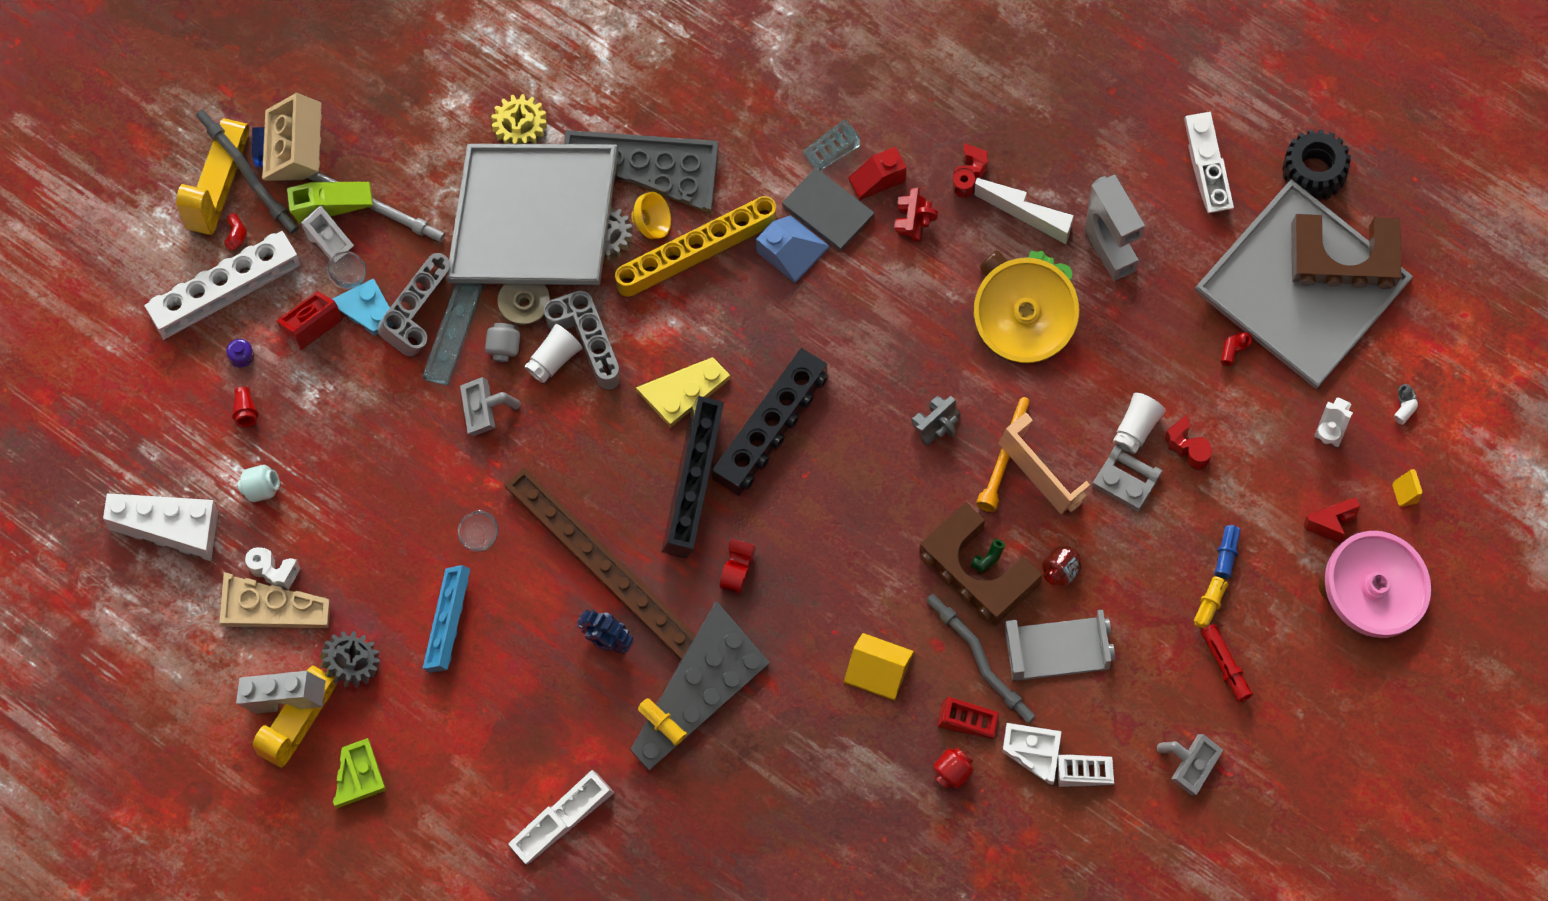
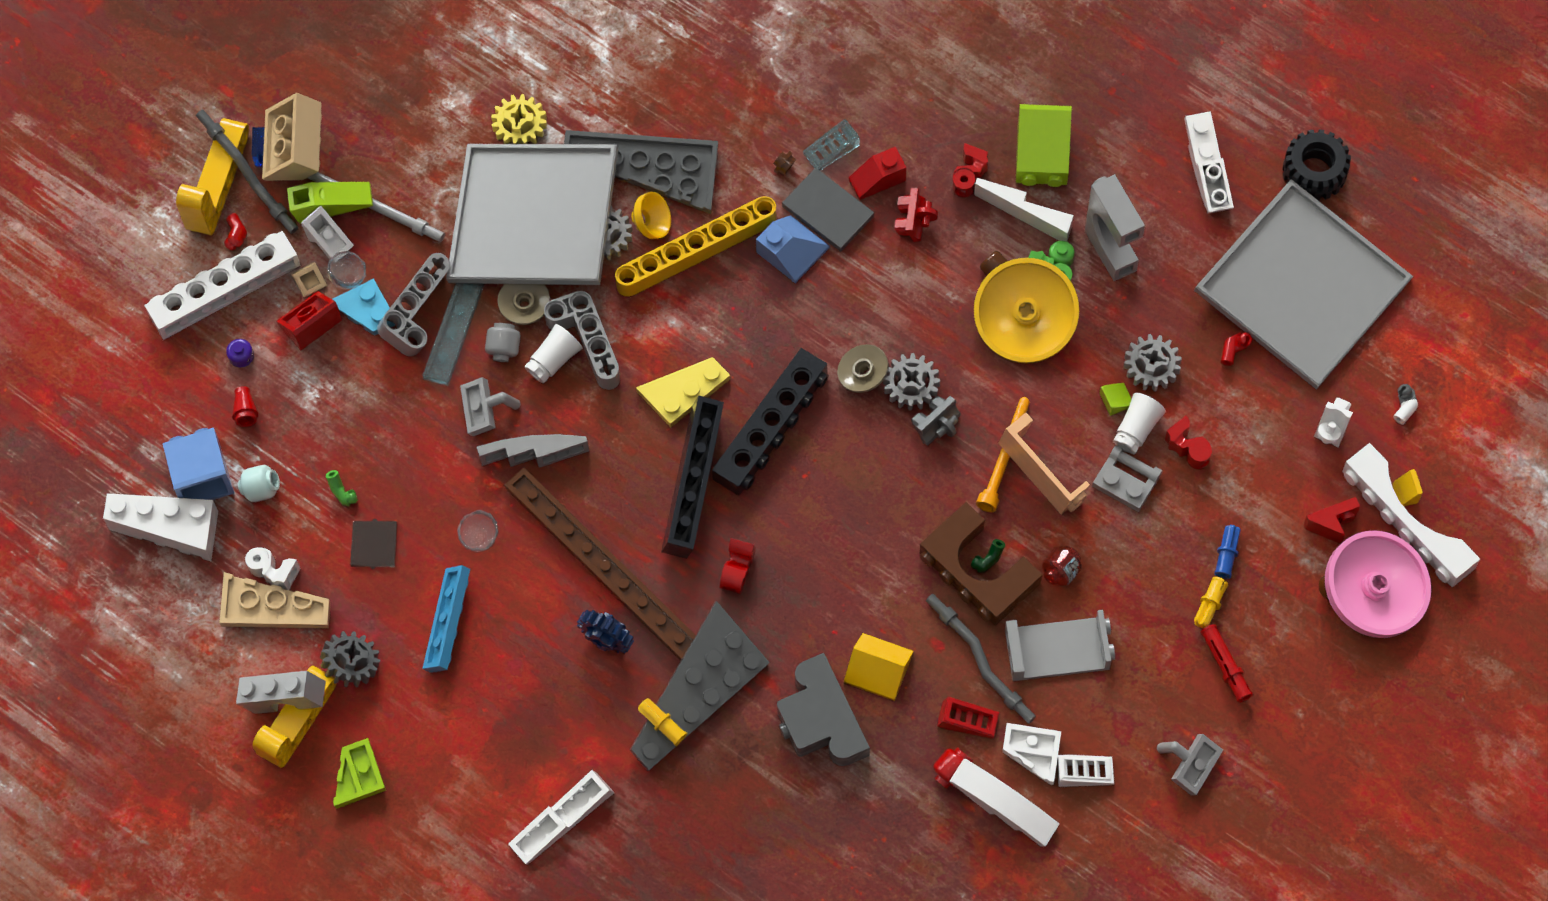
(198, 466): none -> medium blue slope
(309, 279): none -> tan slope
(337, 488): none -> bright green arm
(373, 544): none -> clear smoke piece
(543, 448): none -> light grey slope
(784, 162): none -> reddish brown plate
(821, 715): none -> dark grey brick
(858, 361): none -> dark tan dish
(911, 392): none -> light grey gear
(1004, 802): none -> white slope
(1043, 145): none -> lime slope
(1062, 252): none -> bright green piece
(1115, 397): none -> lime slope
(1152, 350): none -> light grey gear
(1314, 265): reddish brown arch -> none
(1447, 555): none -> white arch

